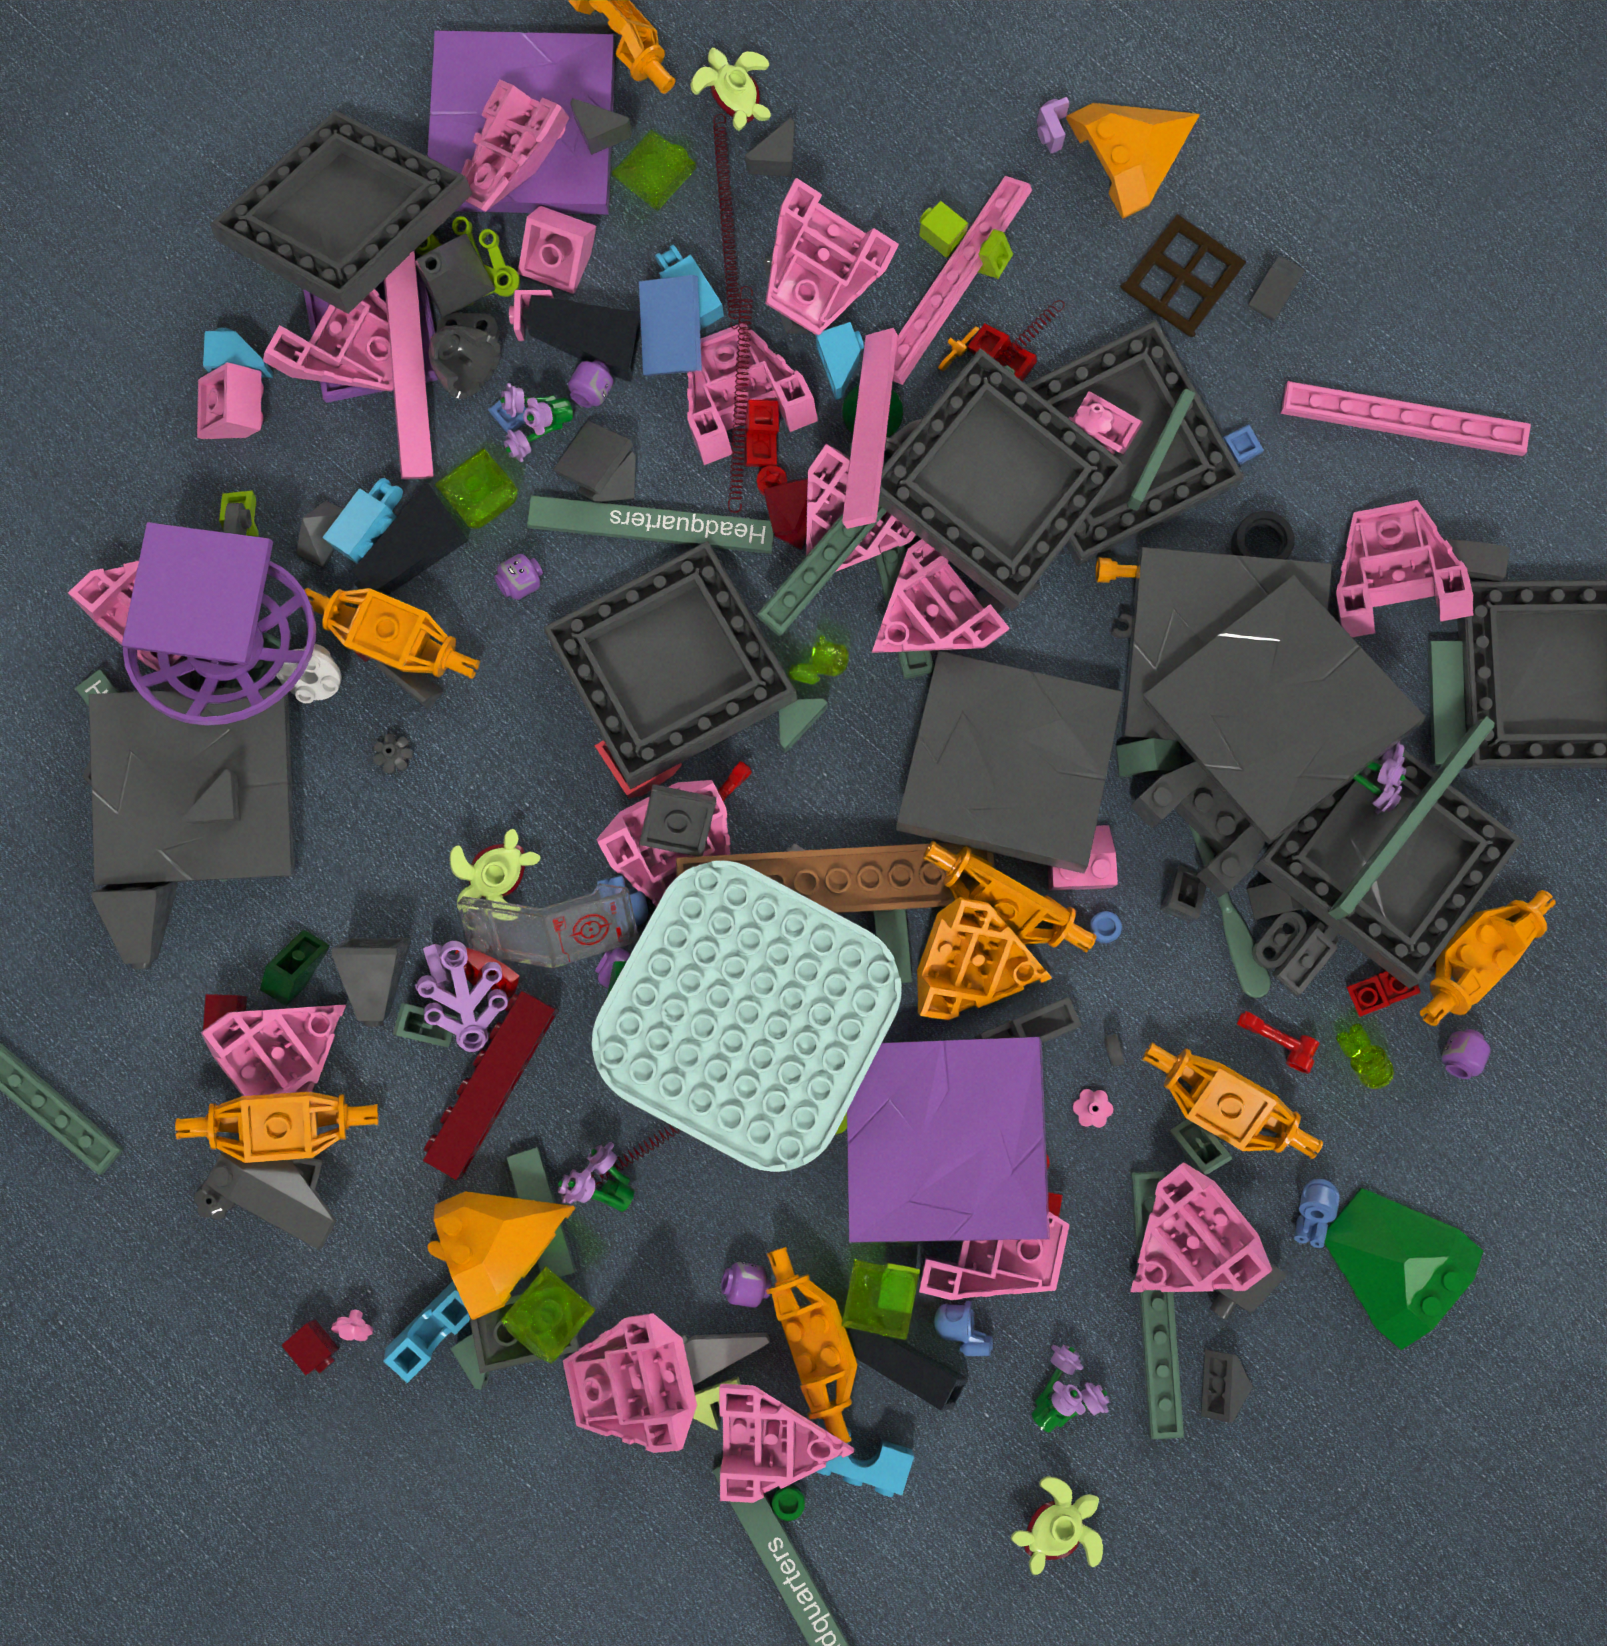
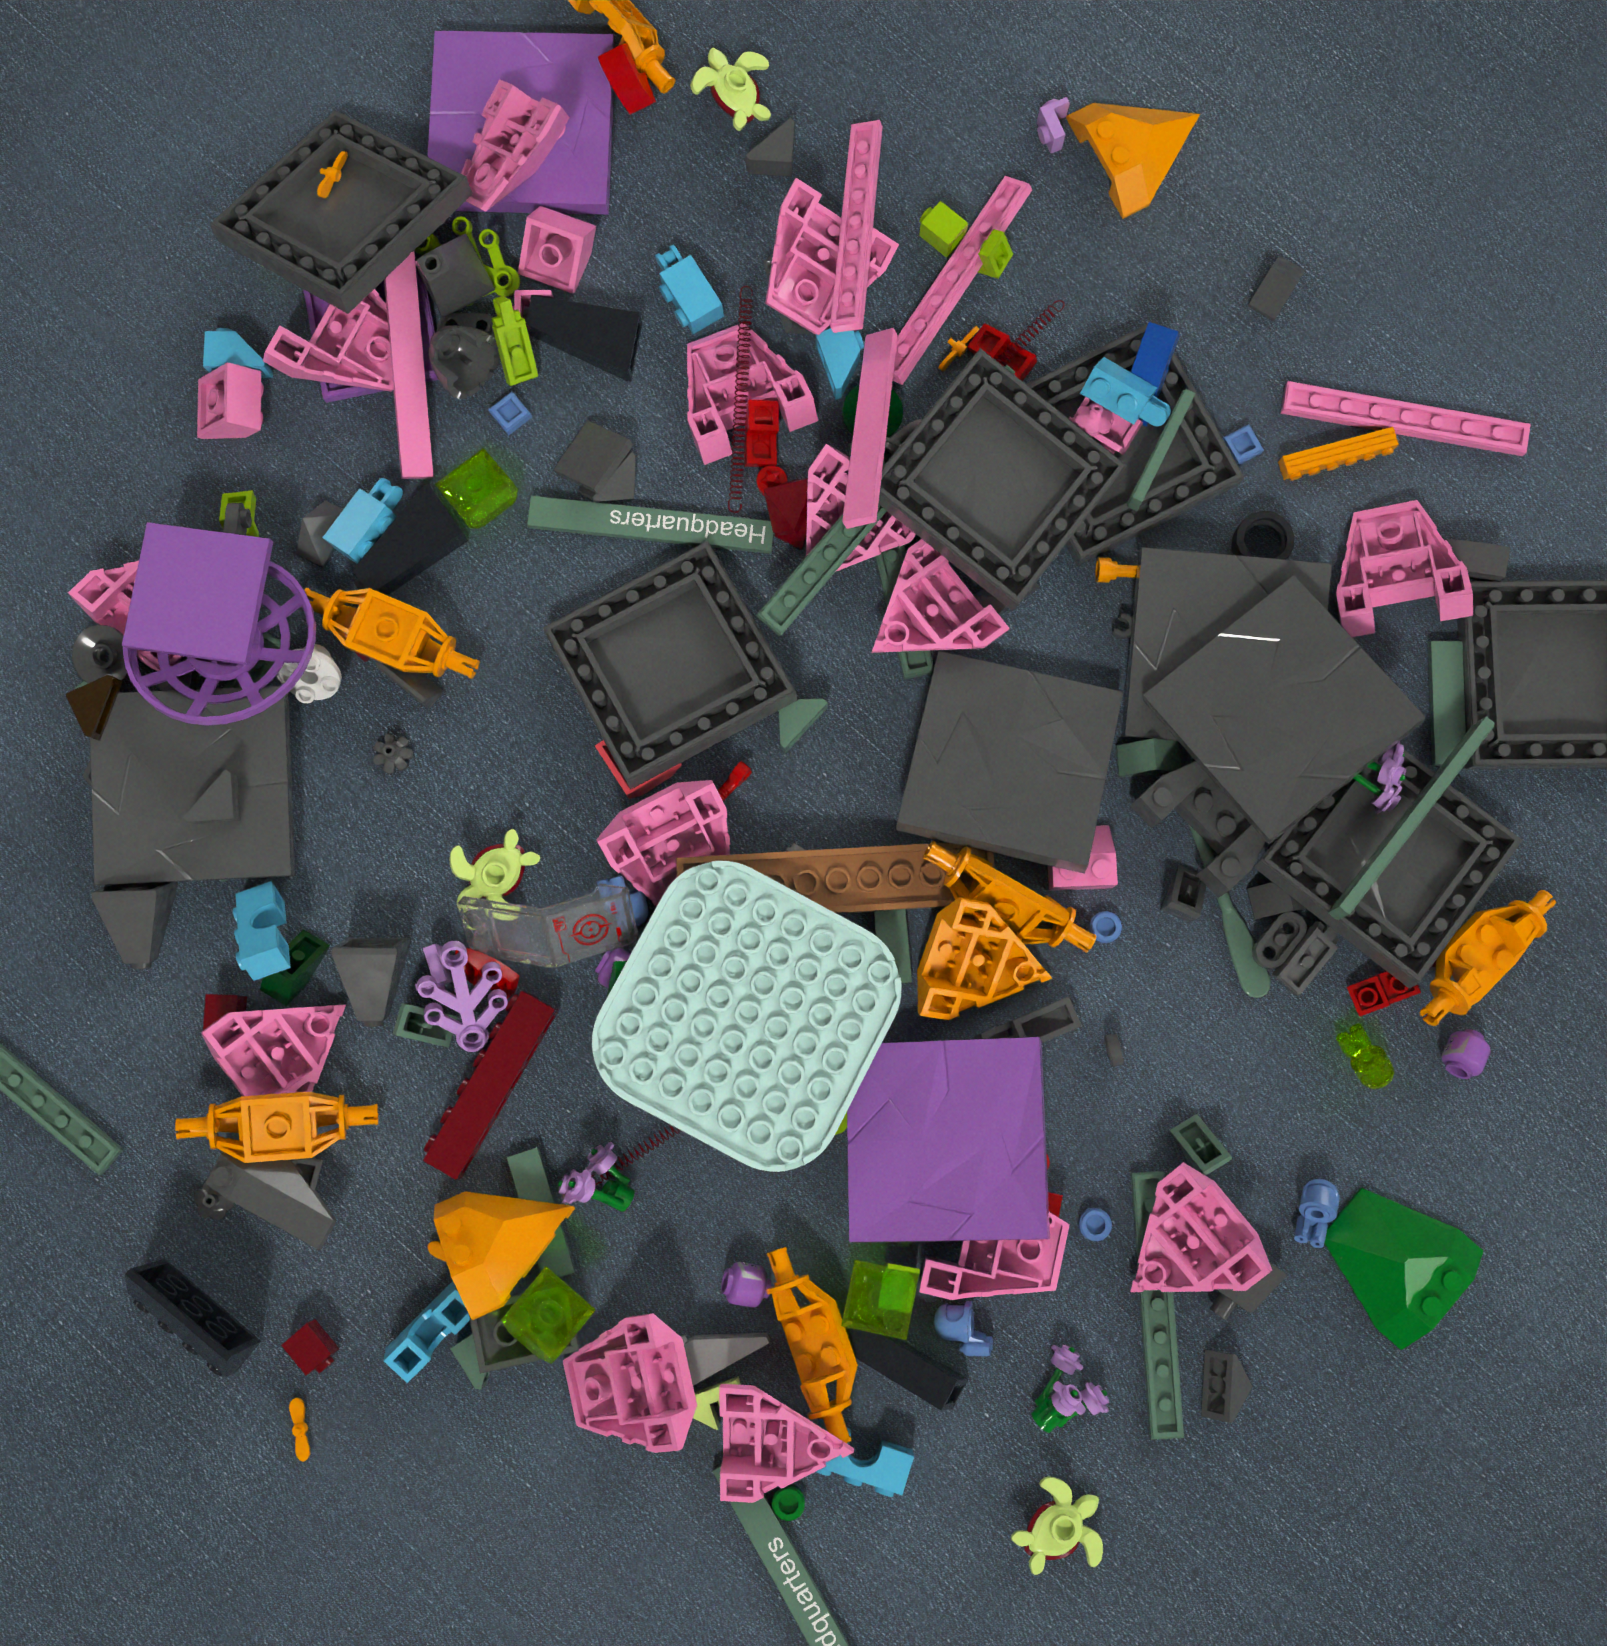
(90, 651): none -> dark grey dish
(94, 704): none -> dark brown slope
(191, 1316): none -> black slope
(259, 940): none -> medium azure arch
(300, 1428): none -> light orange piece
(332, 175): none -> light orange piece
(352, 1327): bright pink plant -> none
(513, 343): none -> lime hinge
(518, 576): medium lavender head -> none
(542, 414): lavender plant -> none
(590, 383): medium lavender head -> none
(600, 126): dark grey slope -> none
(628, 84): none -> red slope
(655, 169): clear neon green slope -> none
(670, 325): medium blue tile -> none
(677, 820): dark grey tile -> none
(725, 180): dark red piece -> none
(826, 659): clear neon green piece -> none
(856, 227): none -> bright pink tile
(1084, 1105): bright pink plant -> none
(1094, 1224): none -> medium blue tile
(1125, 394): none -> medium azure brick
(1155, 356): none -> blue slope
(1183, 275): dark brown window -> none
(1230, 1104): light orange plate -> none
(1301, 1050): red brick -> none
(1338, 453): none -> light orange piece

